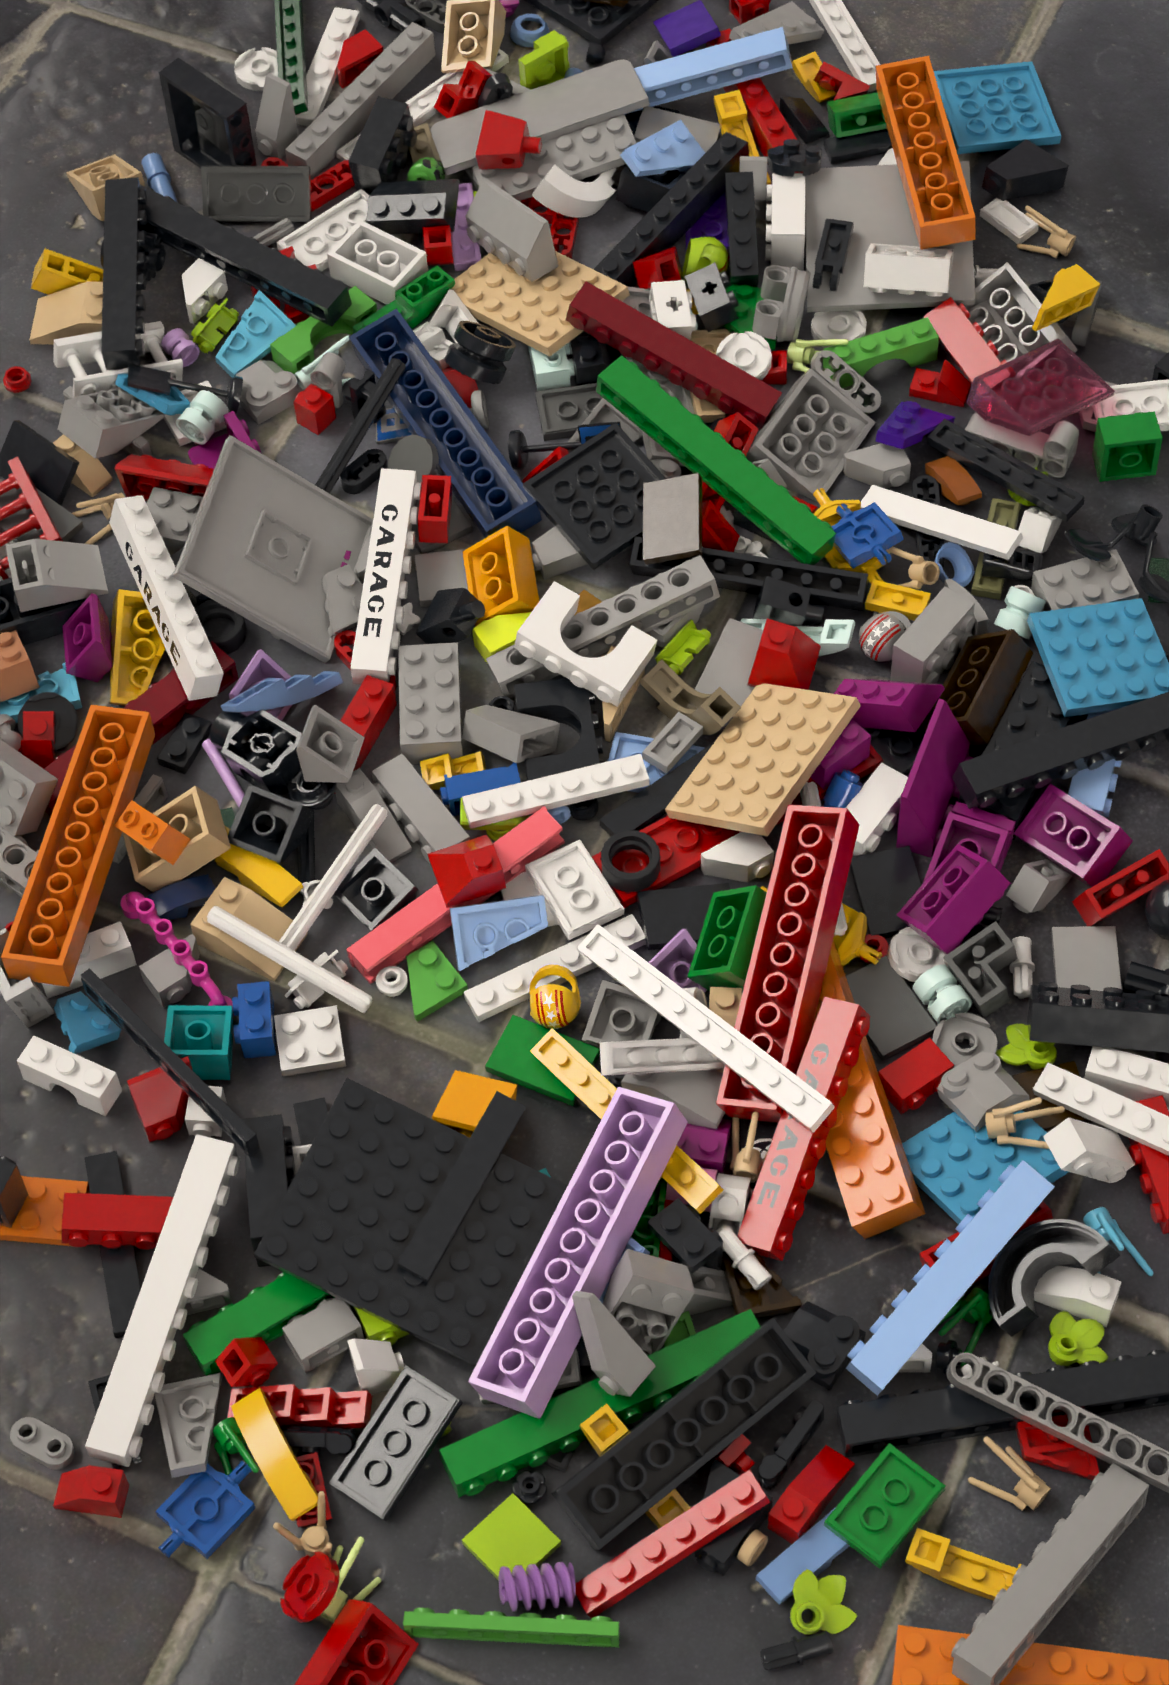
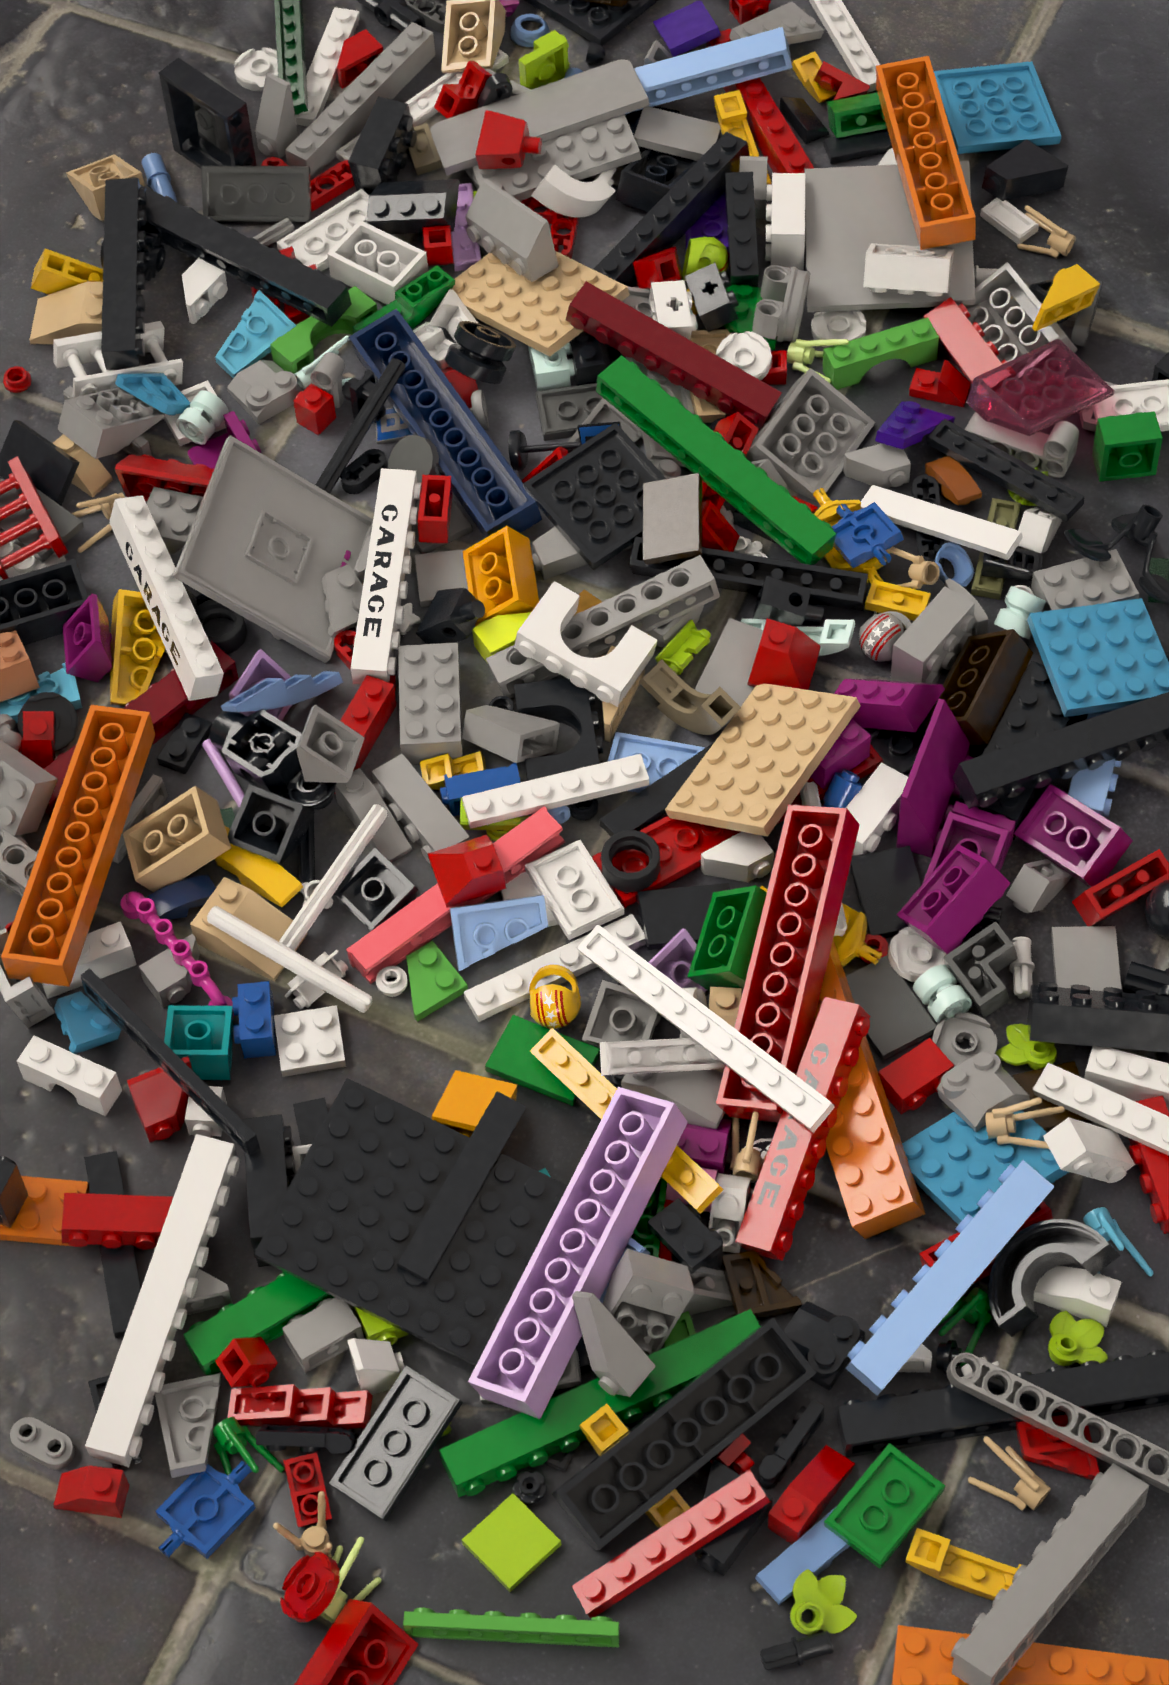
(54, 572): light grey slope -> none
(152, 832): orange brick -> none
(160, 382): black piece -> none
(180, 347): lavender wheel -> none
(218, 318): lime hinge -> none
(274, 1455): yellow slope -> none
(426, 169): bright green head -> none
(537, 1585): medium lavender piece -> none
(663, 151): light blue wing -> none
(672, 742): light grey plate -> none
(744, 1259): white axle -> none
(752, 1547): tan tile -> none
(793, 158): black plate -> none
(832, 251): black hinge -> none
(866, 388): light grey beam -> none

